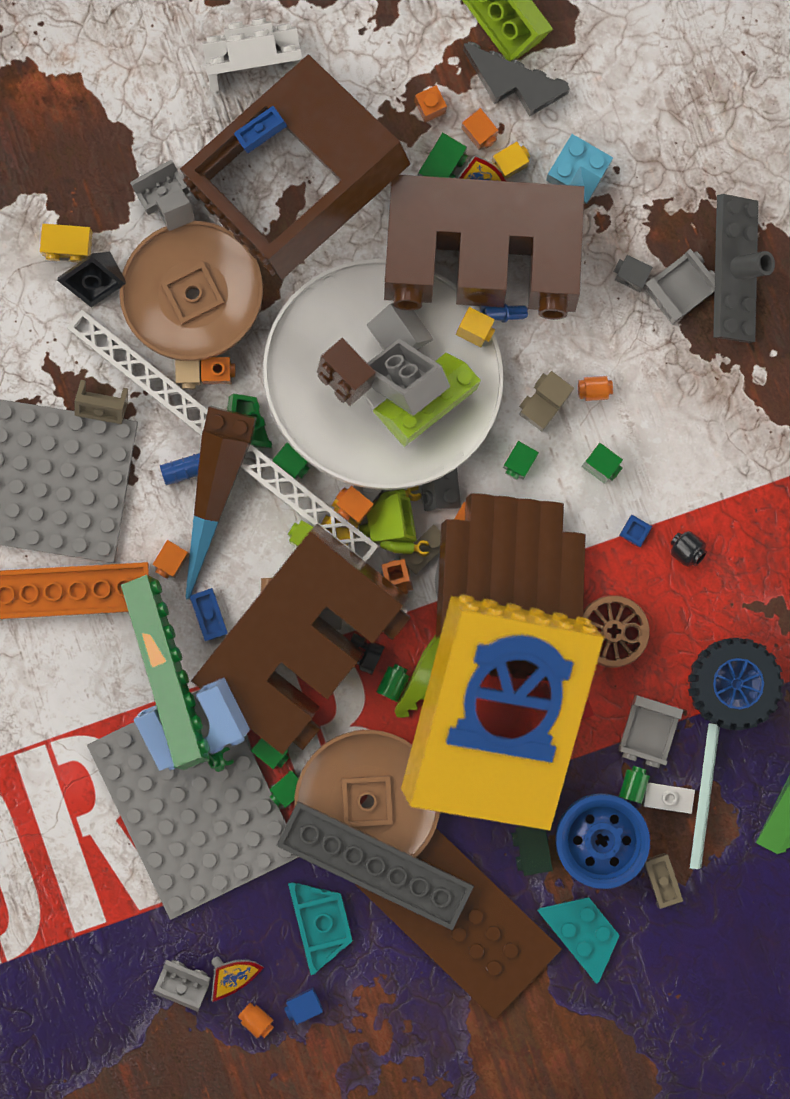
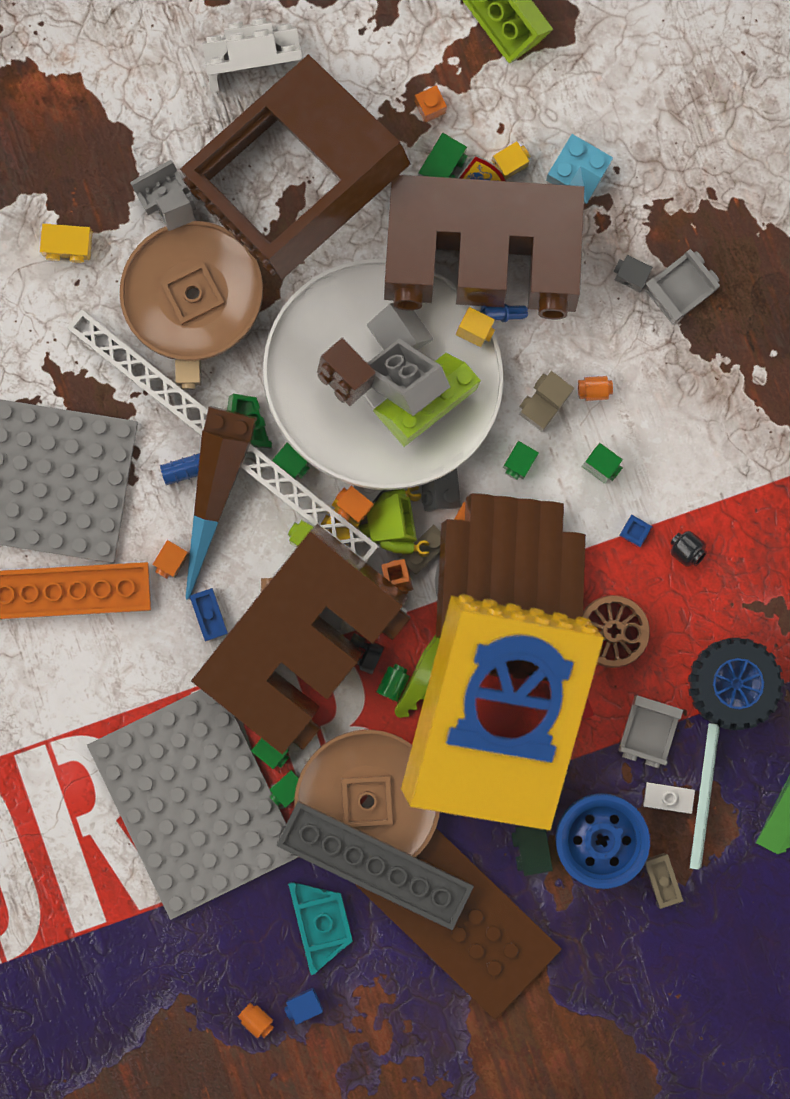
(93, 278): black slope -> none
(100, 406): dark tan panel -> none
(165, 672): brick -> none
(182, 984): light grey bracket -> none
(217, 370): orange brick -> none
(217, 761): green plate -> none
(224, 718): light blue arch -> none
(232, 976): shield -> none
(260, 129): blue plate -> none
(480, 129): orange brick -> none
(505, 77): dark grey slope -> none
(583, 932): teal wing -> none
(634, 784): green brick -> none
(737, 268): dark grey plate -> none

